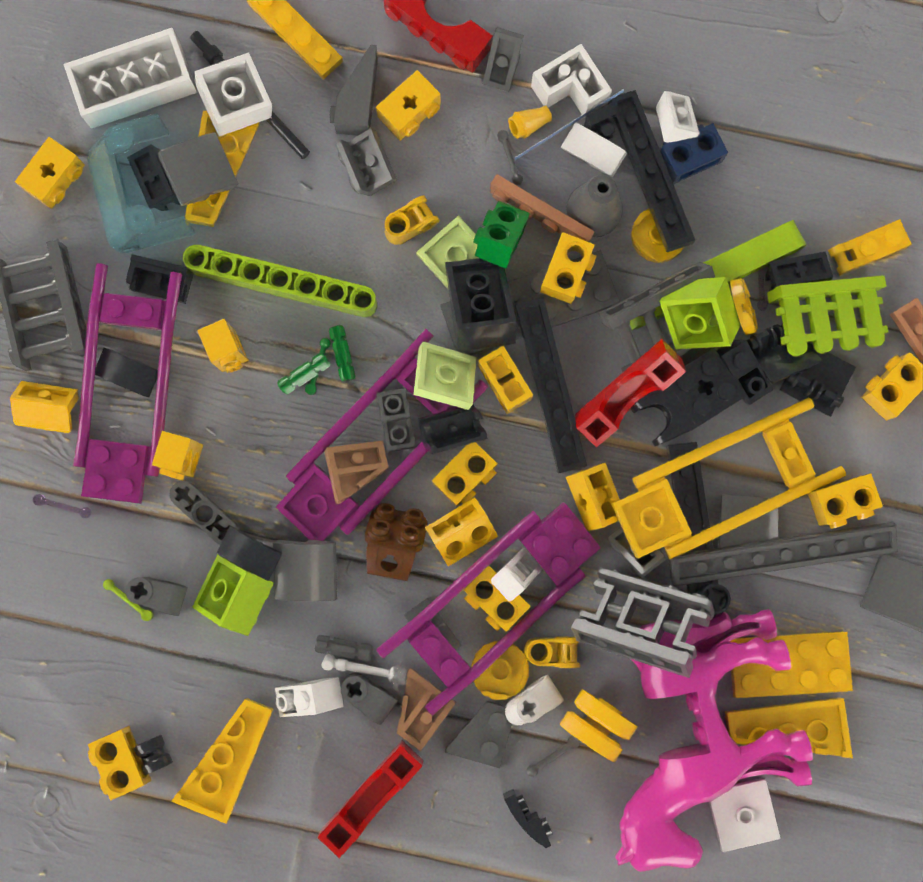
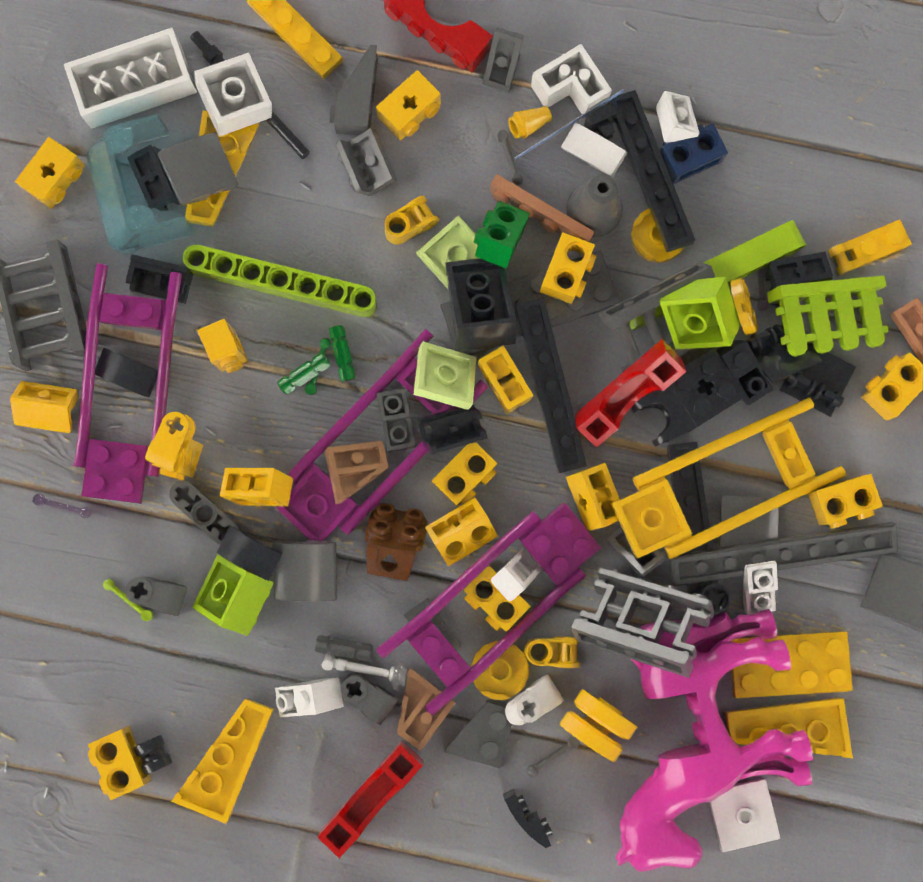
(169, 444): none -> yellow piece
(256, 487): none -> yellow brick
(759, 587): none -> white slope

